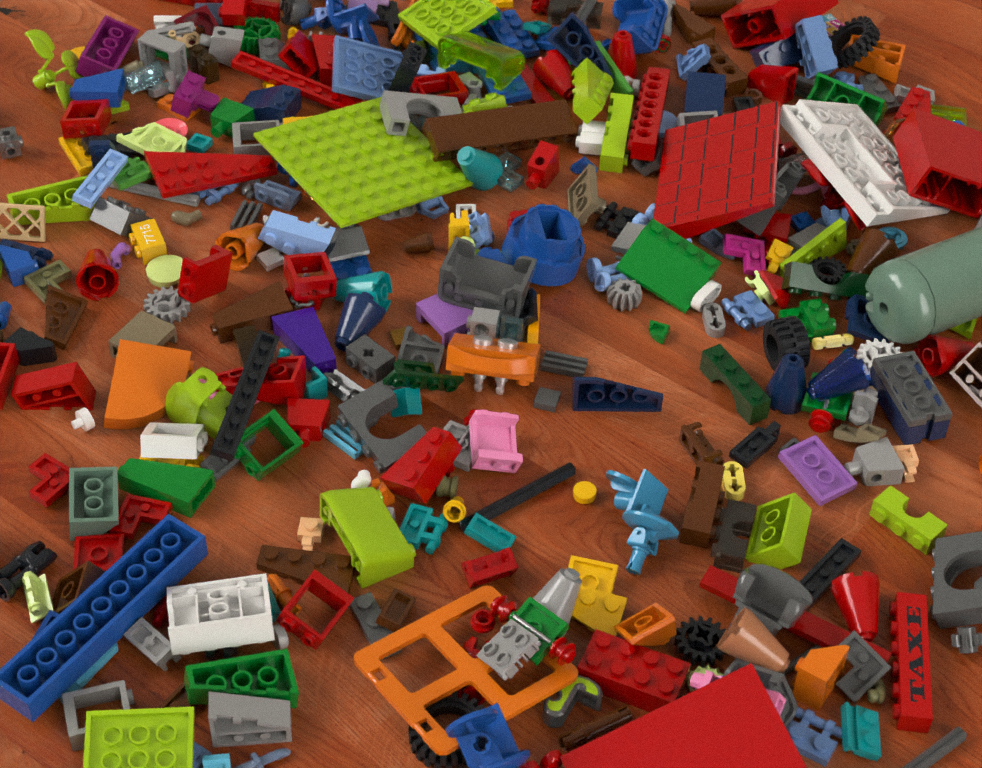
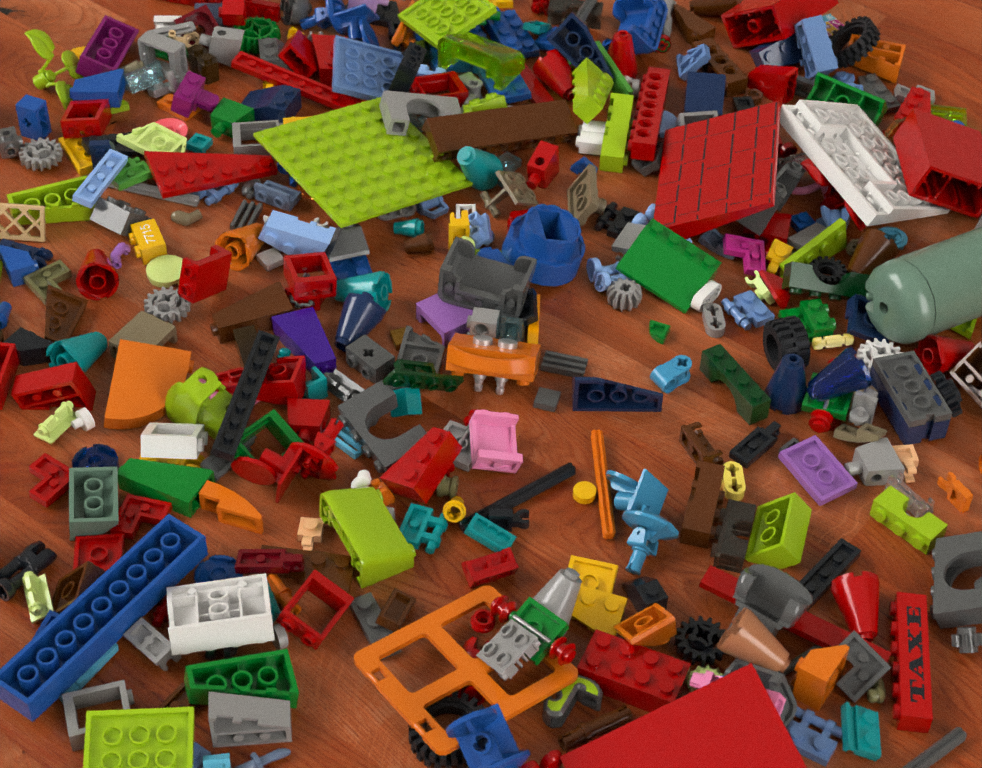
(33, 117): none -> blue brick
(40, 154): none -> light grey gear
(56, 424): none -> yellowish green hinge
(81, 349): none -> teal cone
(96, 456): none -> clear blue tile
(216, 568): none -> blue tile
(230, 507): none -> orange slope
(268, 561): none -> dark red hinge
(309, 458): none -> red piece
(409, 227): none -> teal cone
(507, 520): none -> black plate
(515, 187): none -> dark tan plate
(603, 484): none -> orange axle
(645, 592): none -> black slope
(672, 373): none -> dark azure piece
(916, 506): none -> clear hinge
(948, 391): none -> black gear
(957, 493): none -> orange plate

